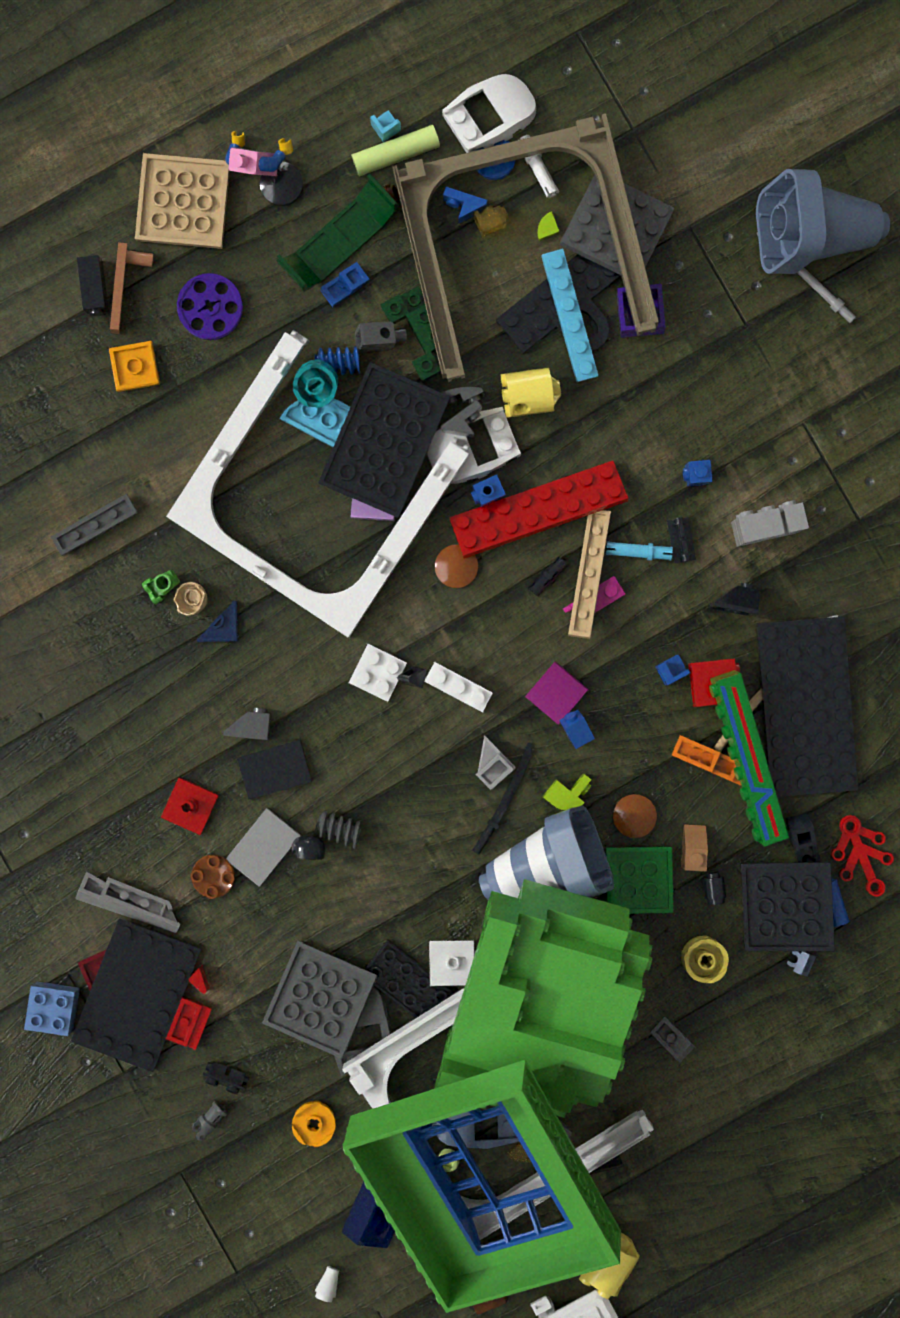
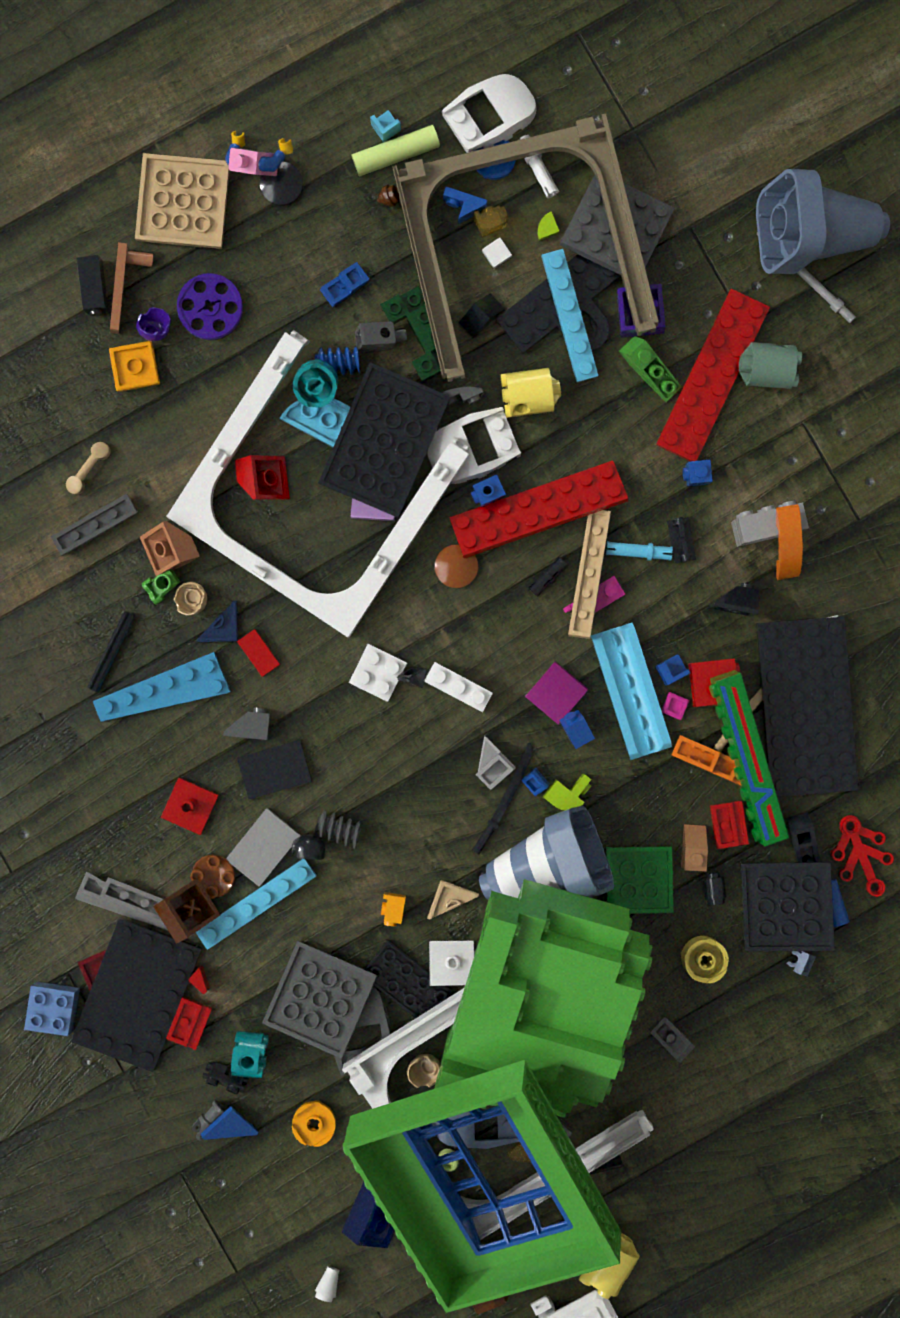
(98, 451): none -> tan bar
(111, 651): none -> black axle
(154, 324): none -> dark purple hair
(168, 547): none -> nougat slope
(182, 684): none -> dark azure wing
(186, 910): none -> reddish brown brick
(229, 1125): none -> blue tile
(249, 1054): none -> teal brick
(256, 903): none -> medium azure plate
(258, 653): none -> red tile
(263, 477): none -> red slope
(340, 236): dark green windscreen -> none
(393, 908): none -> light orange brick
(423, 1070): none -> tan hair
(449, 897): none -> tan tile
(458, 425): dark grey slope -> none
(481, 315): none -> black slope
(496, 253): none -> white tile
(535, 782): none -> blue slope
(631, 691): none -> medium azure plate
(634, 816): dark orange dish -> none
(650, 368): none -> bright green slope
(675, 706): none -> dark pink tile
(712, 376): none -> red plate
(729, 824): none -> red plate
(770, 365): none -> sand green cylinder
(790, 542): none -> orange slope

